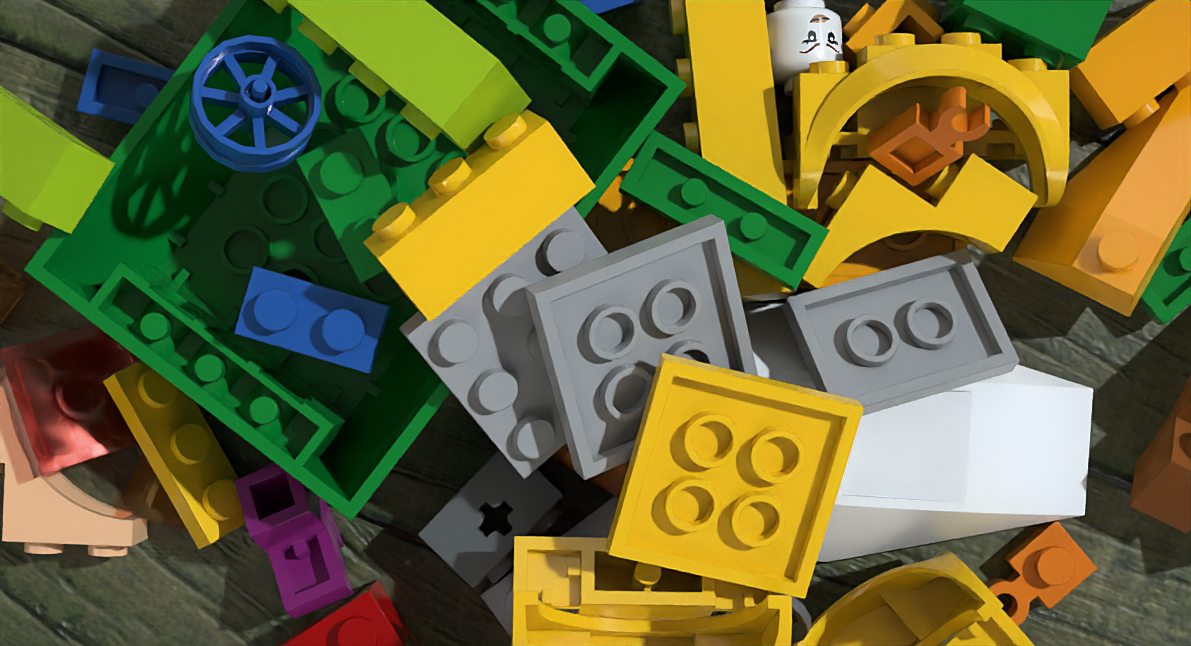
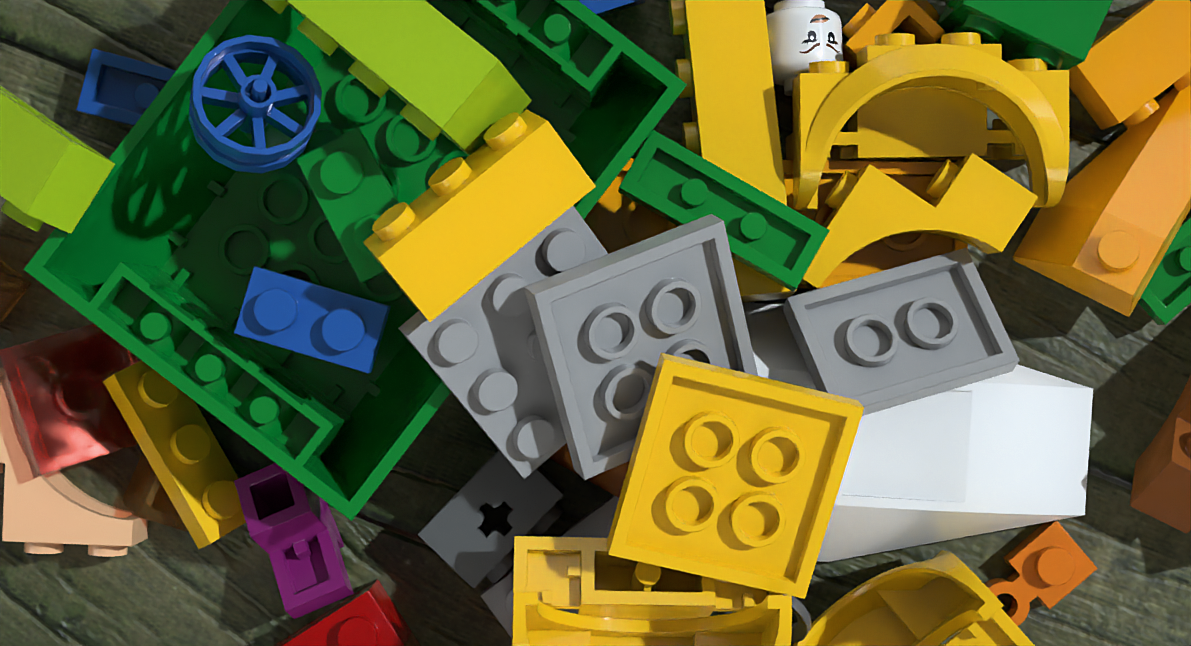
(926, 142): orange plate -> none

